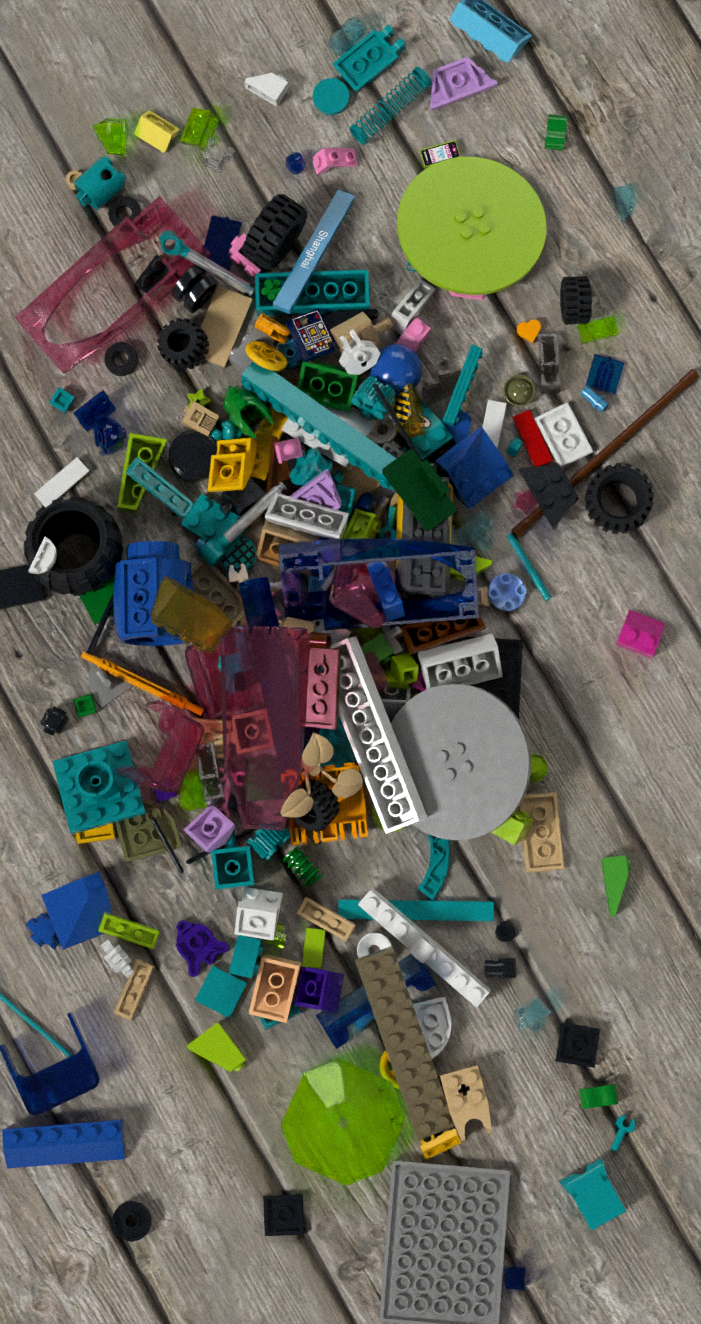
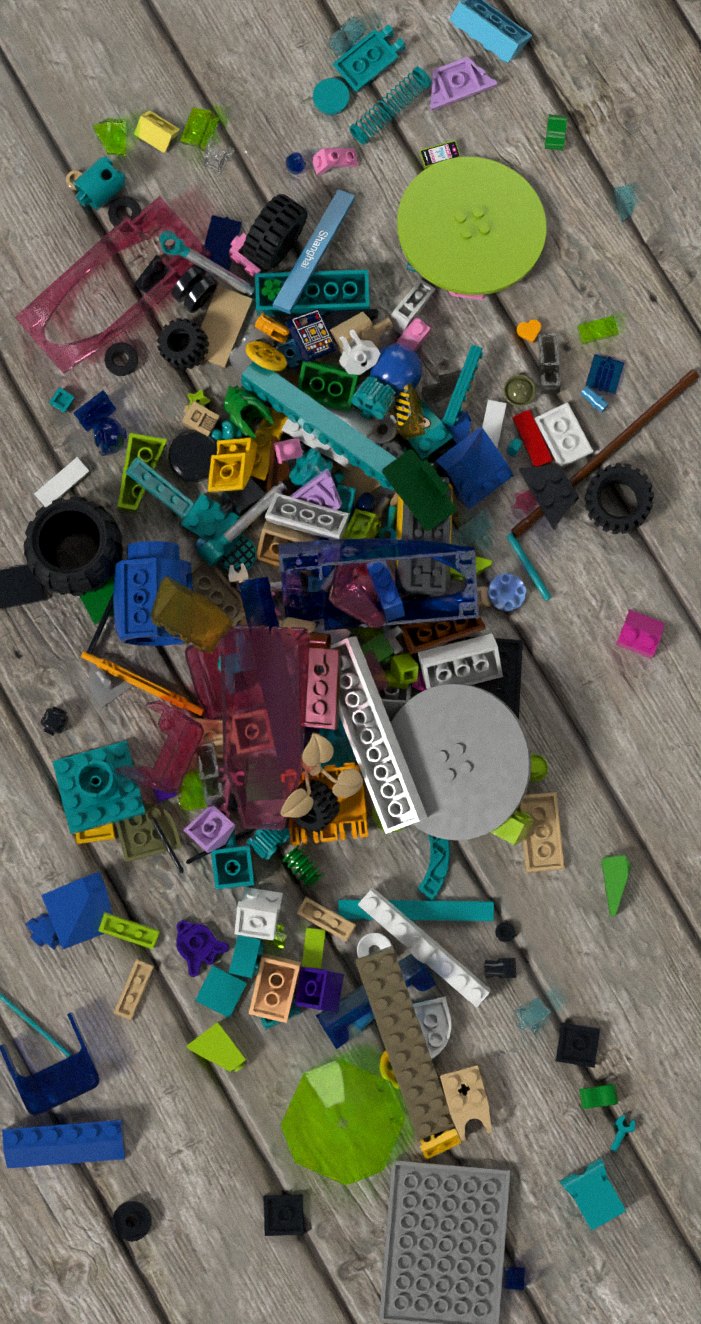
(44, 558): white tile -> none
(85, 706): green tile -> none
(117, 958): white gear -> none
(268, 86): white slope -> none
(395, 419): black axle -> none
(575, 300): black tyre -> none

